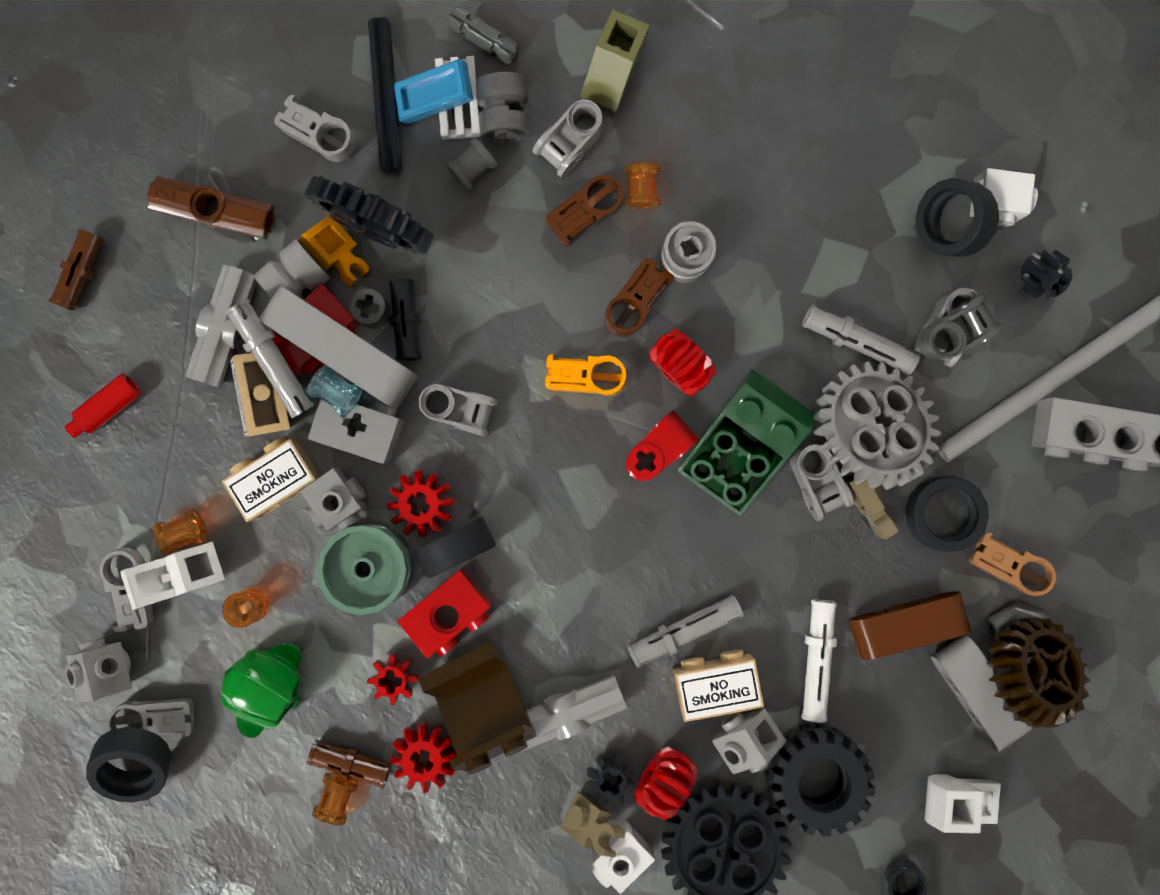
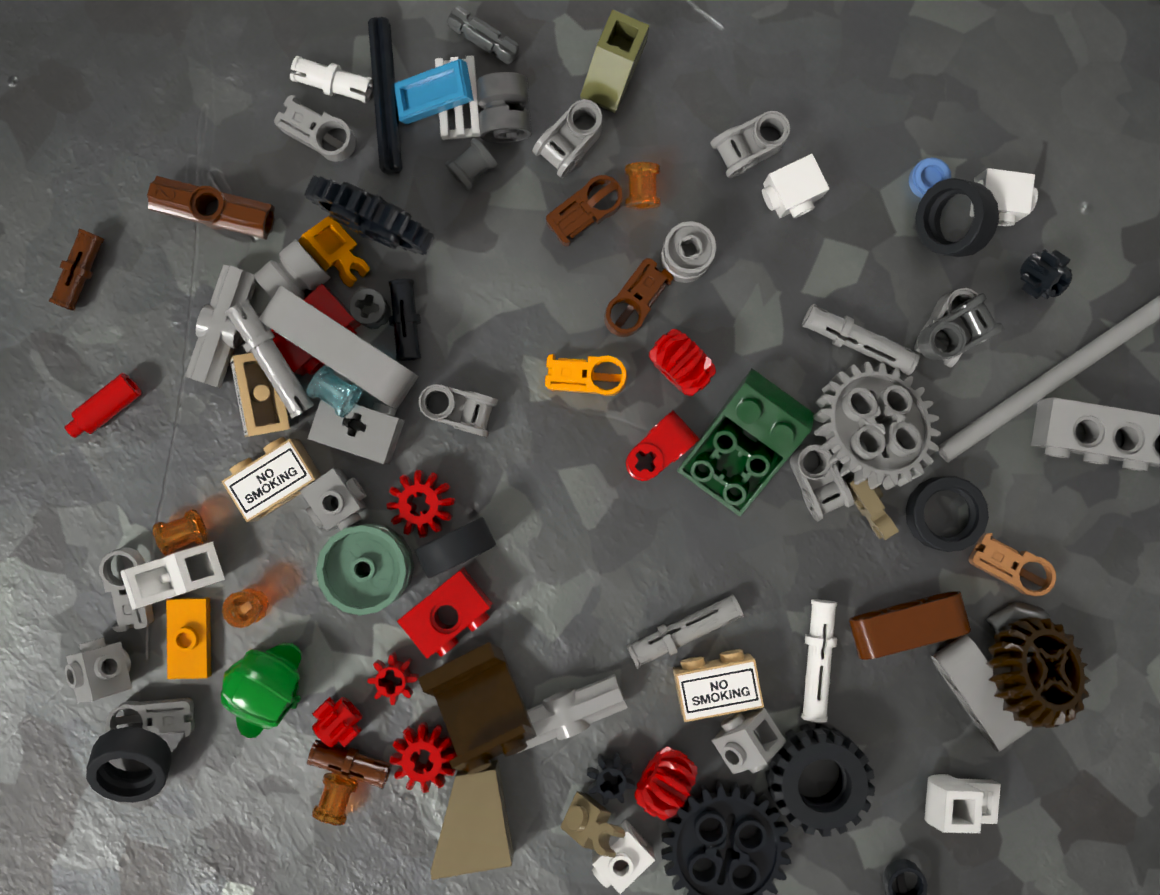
(188, 638): none -> light orange plate
(331, 79): none -> white pin
(337, 722): none -> red gear
(474, 826): none -> dark tan slope
(745, 147): none -> light grey piece
(795, 187): none -> white brick
(927, 174): none -> medium blue tile

